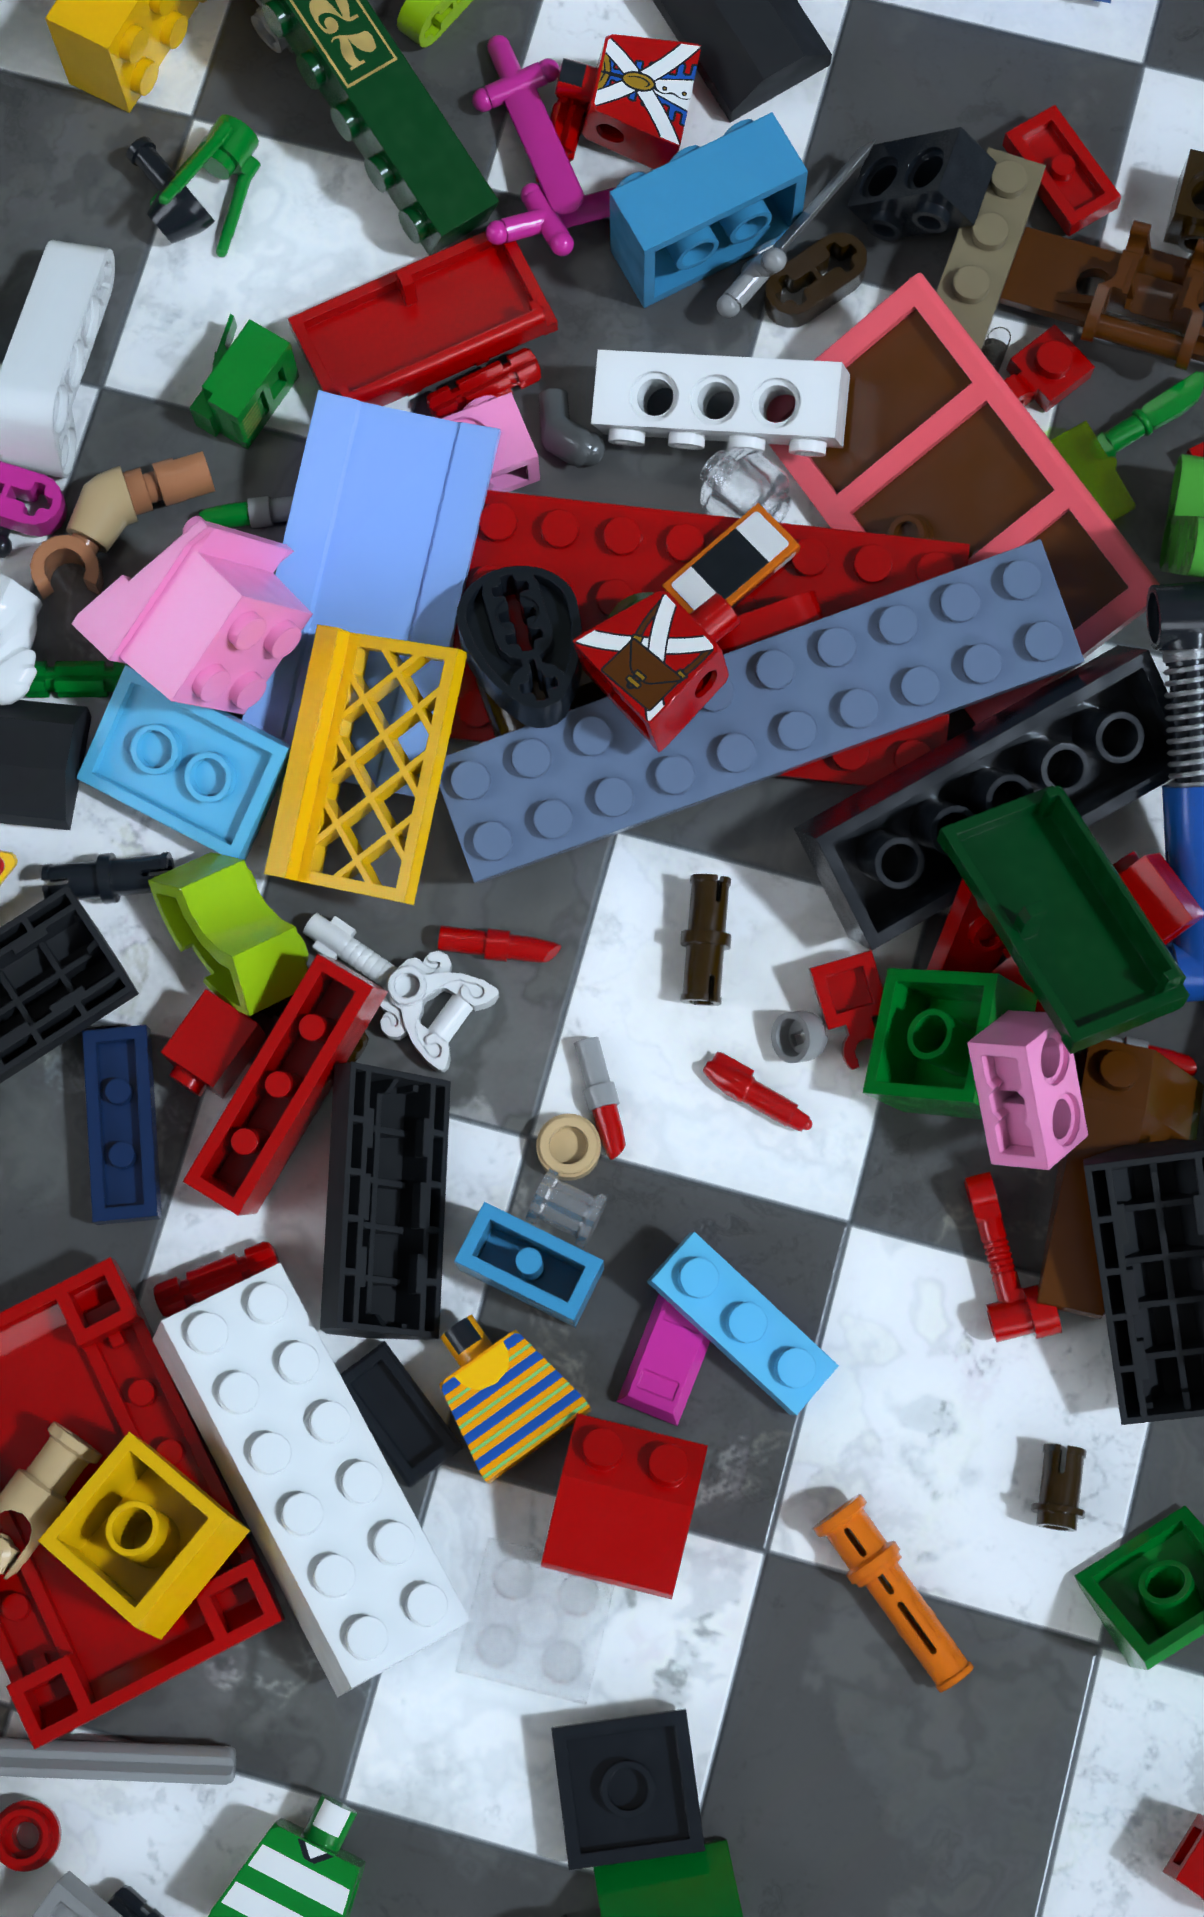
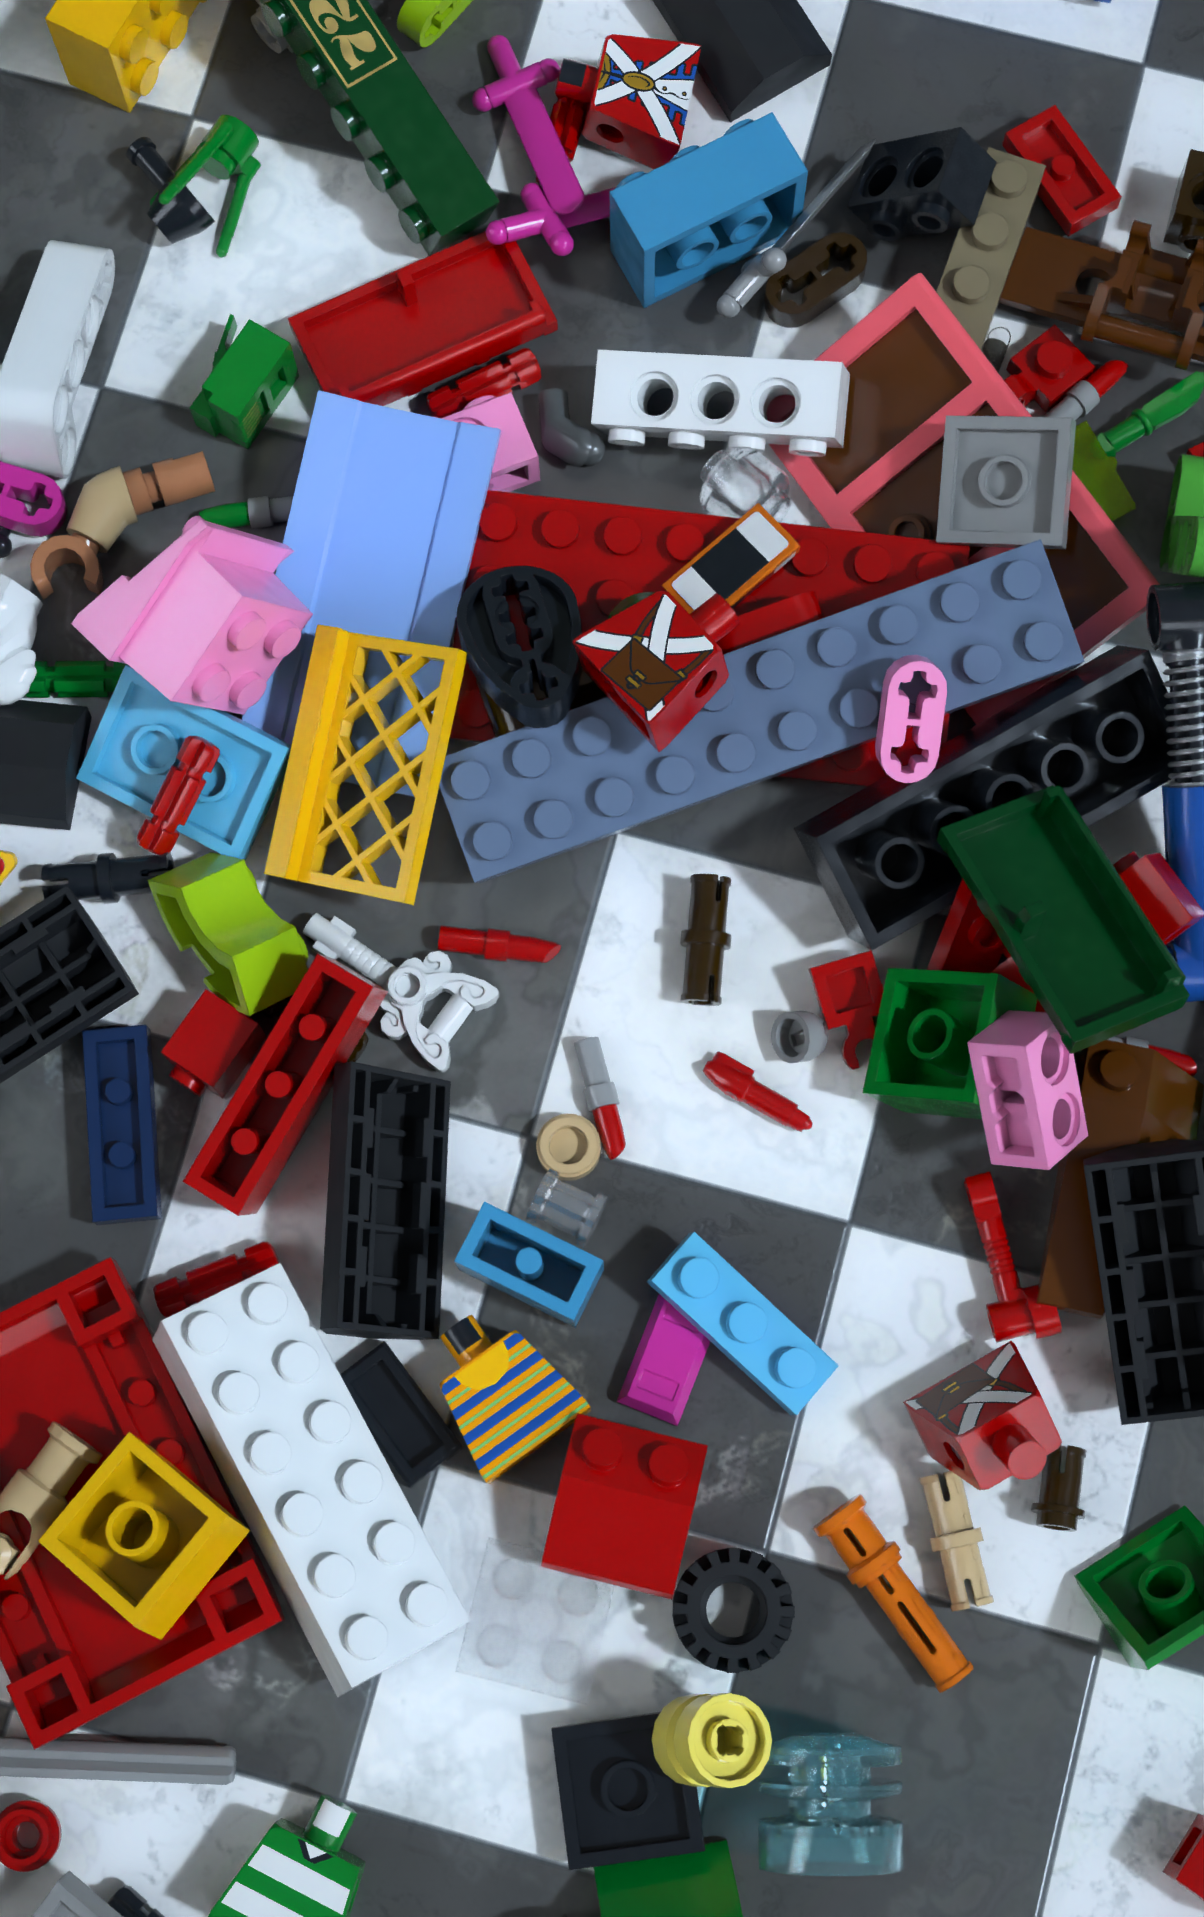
(178, 795): none -> red axle
(712, 1740): none -> light yellow wheel
(774, 1617): none -> black tyre
(830, 1807): none -> clear light blue wheel
(926, 720): none -> bright pink beam
(956, 1541): none -> tan pin
(986, 1420): none -> red torso
(1006, 481): none -> light grey plate
(1087, 393): none -> piece

